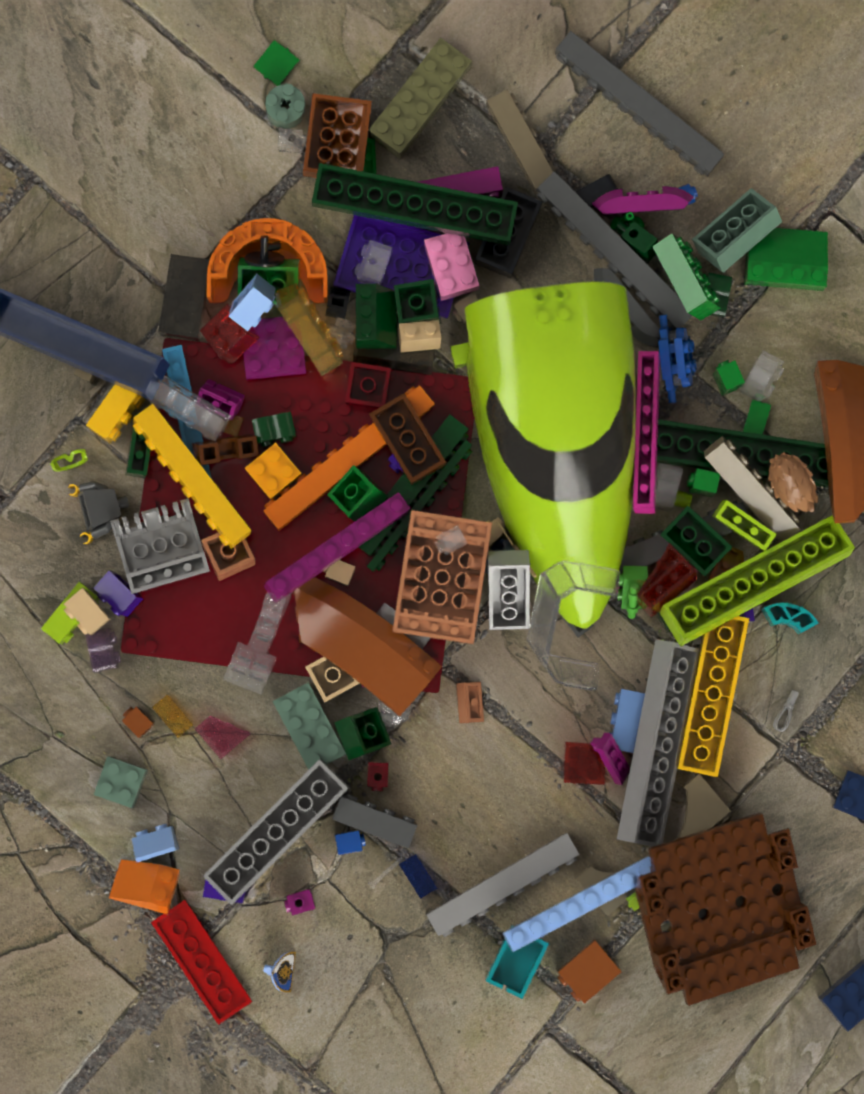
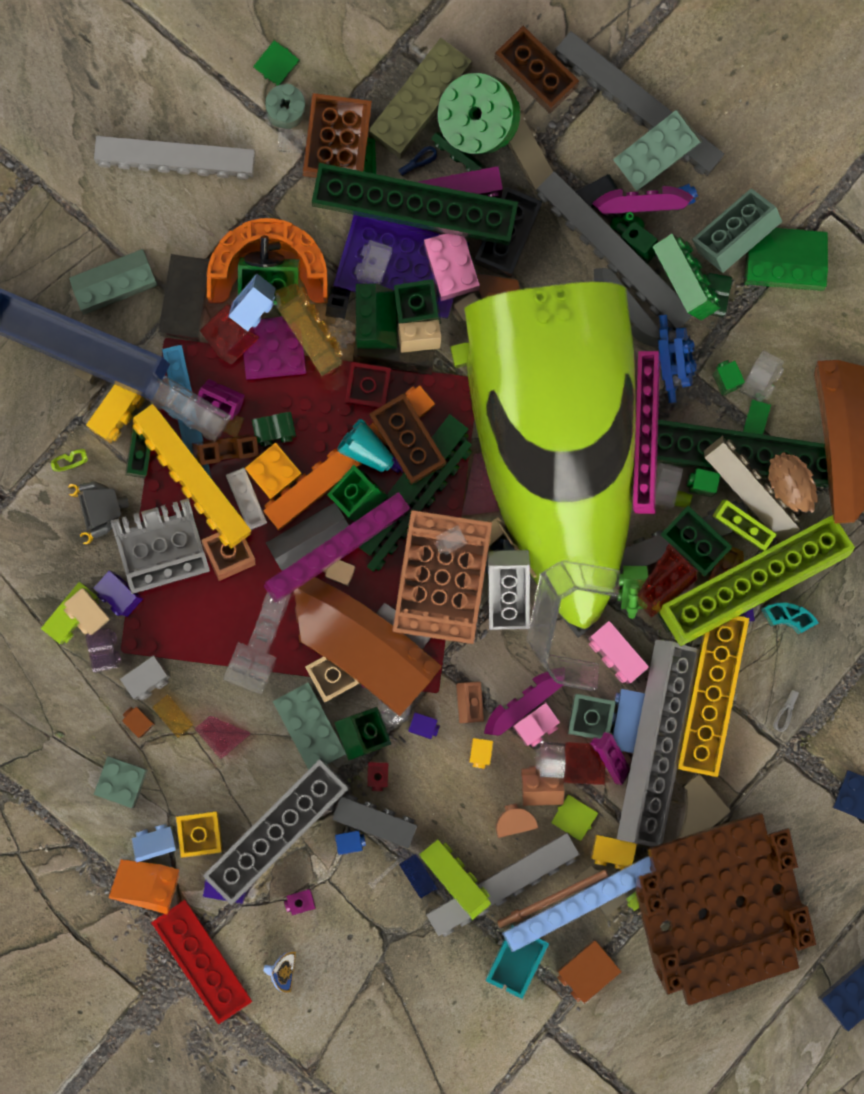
(113, 281): none -> sand green slope
(146, 678): none -> light grey brick
(174, 157): none -> light grey brick
(199, 834): none -> yellow brick
(246, 498): none -> white tile
(306, 536): none -> dark grey slope
(366, 447): none -> teal cone
(413, 165): none -> dark blue piece
(424, 726): none -> dark purple brick
(455, 879): none -> lime brick
(459, 113): none -> green brick
(467, 159): none -> dark green plate
(479, 492): none -> clear pink wing
(480, 752): none -> yellow brick
(495, 285): none -> dark orange wing
(503, 719): none -> magenta brick
(514, 821): none -> nougat brick
(518, 915): none -> nougat bar
(536, 69): none -> reddish brown brick
(536, 725): none -> bright pink brick
(541, 790): none -> nougat brick
(551, 759): none -> clear brick
(574, 817): none -> lime piece
(590, 716): none -> sand green brick
(613, 851): none -> yellow brick
(617, 653): none -> bright pink brick
(657, 150): none -> sand green brick

